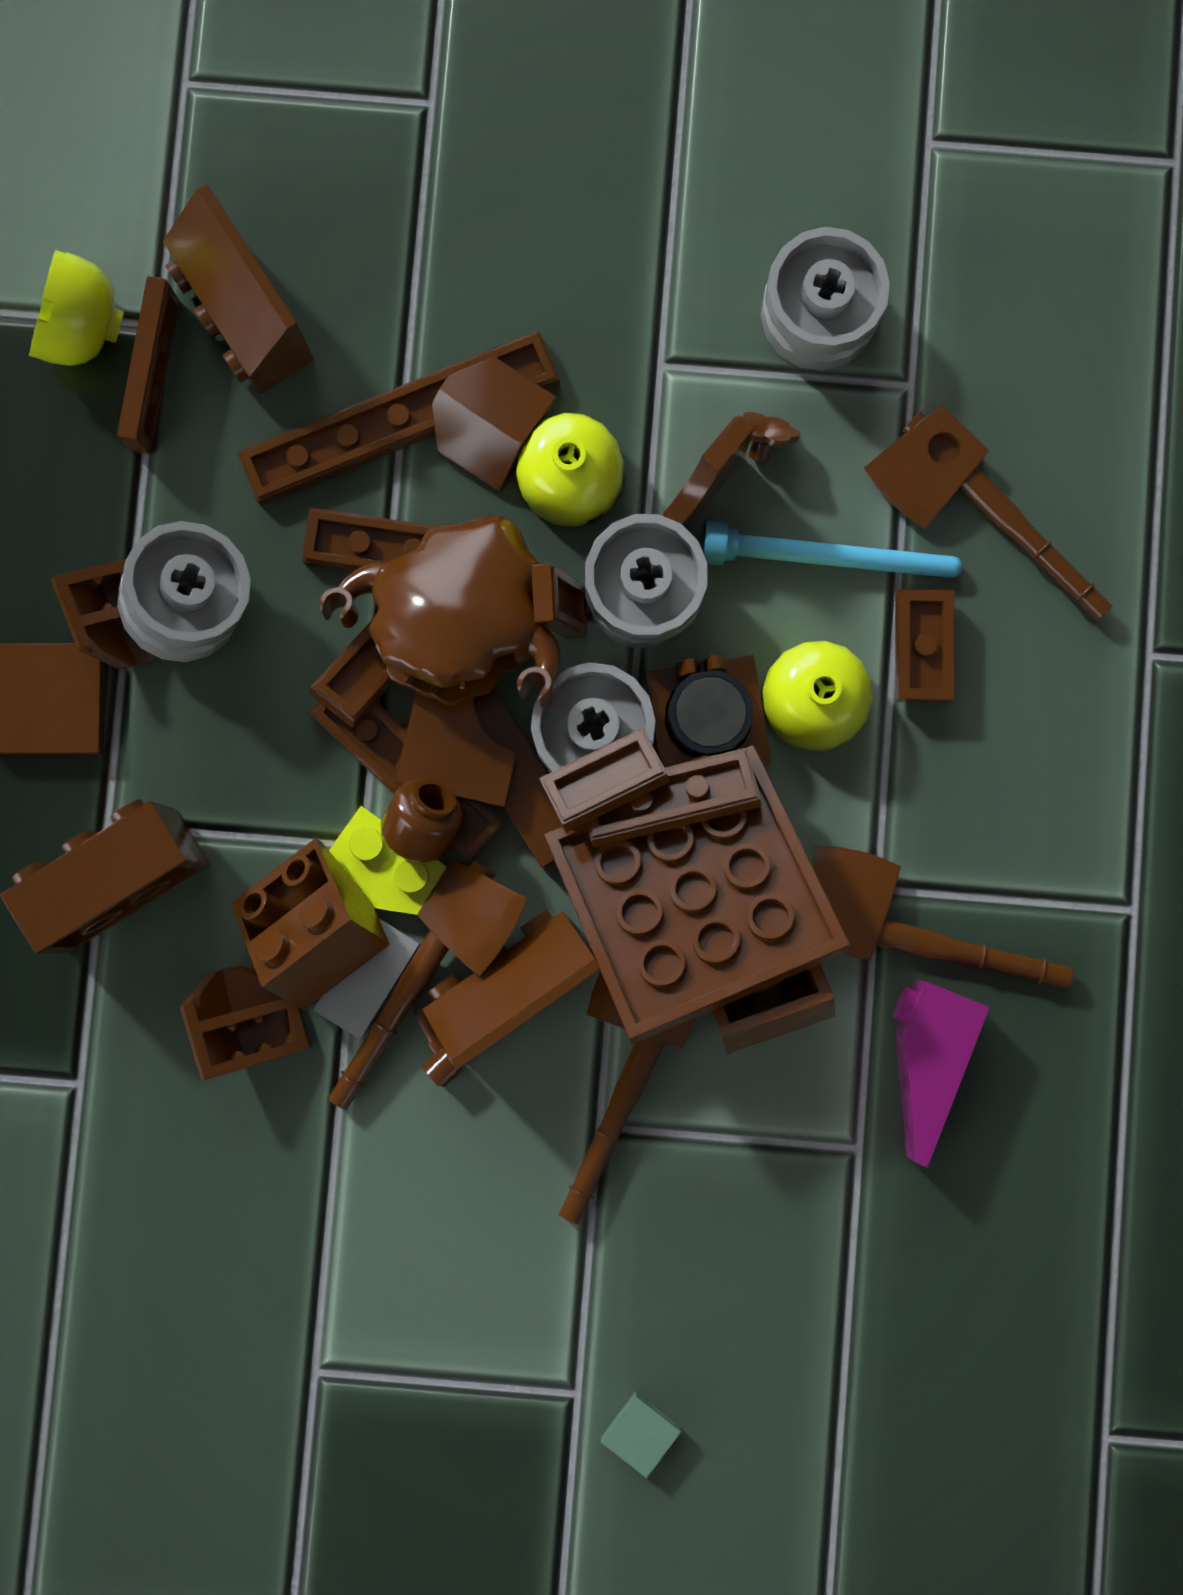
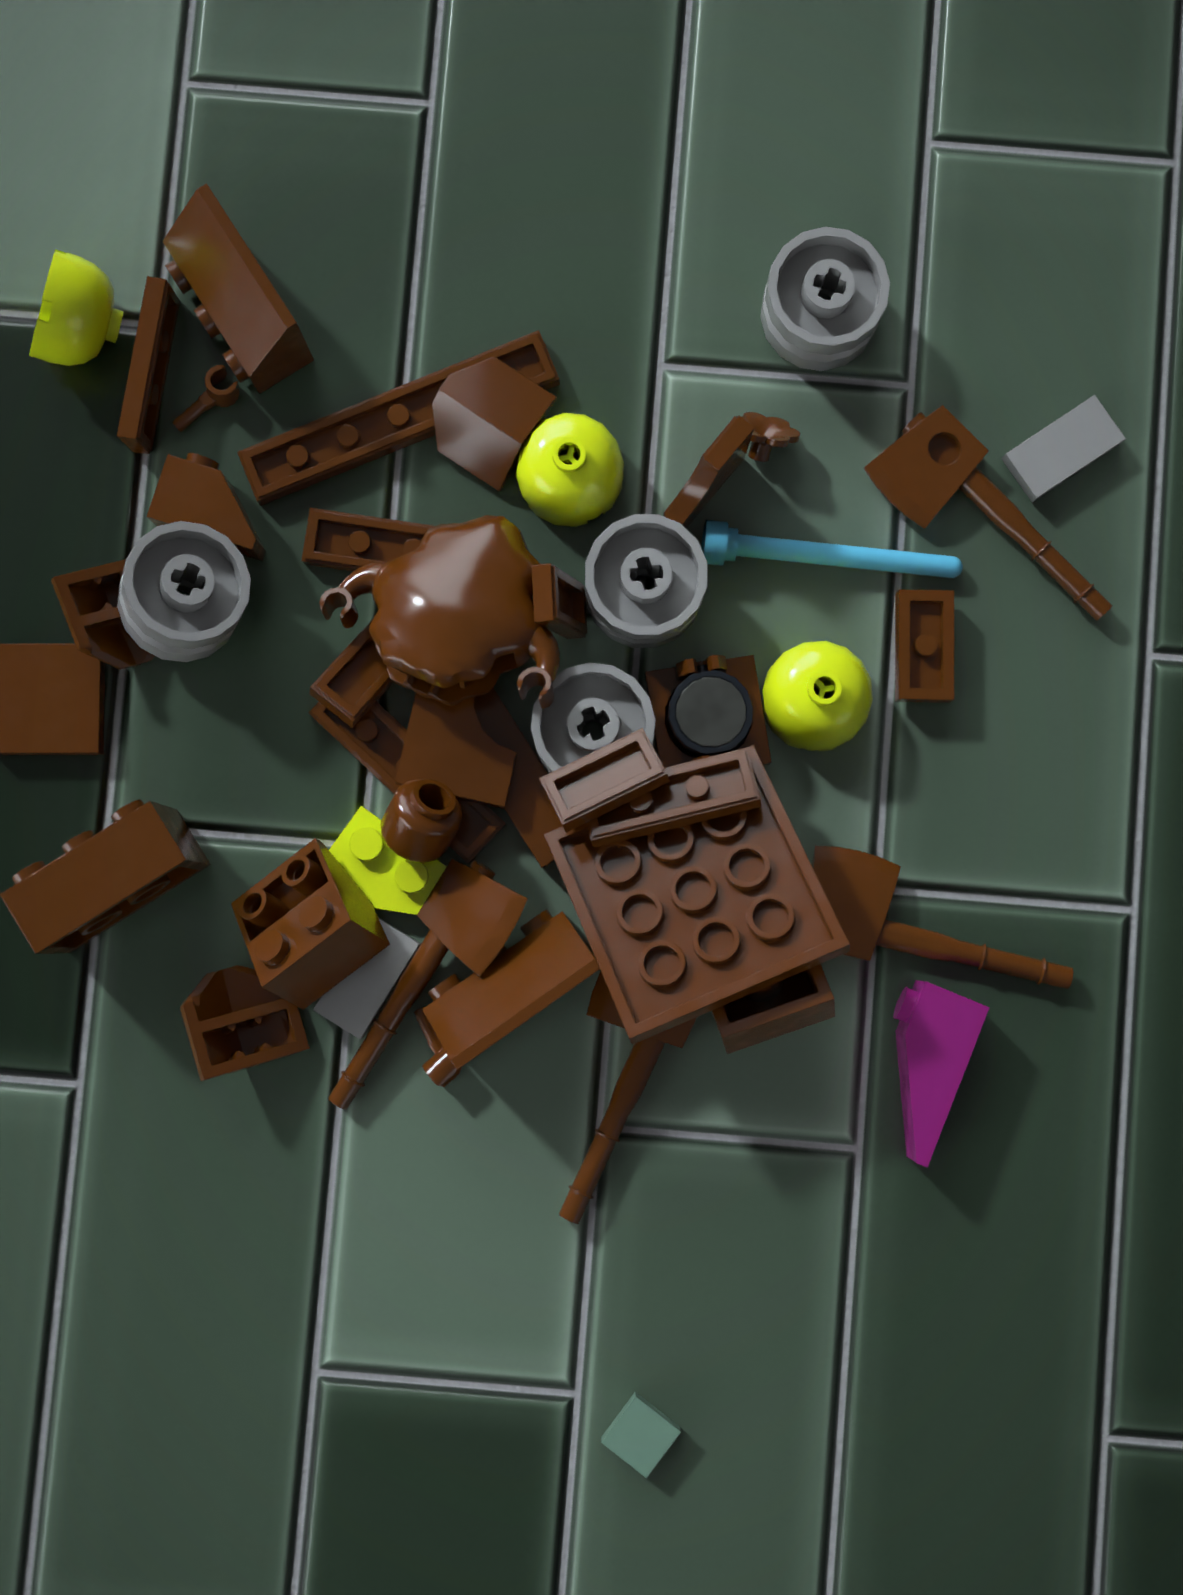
(201, 494): none -> reddish brown slope
(209, 398): none -> reddish brown hand
(1063, 448): none -> light grey tile

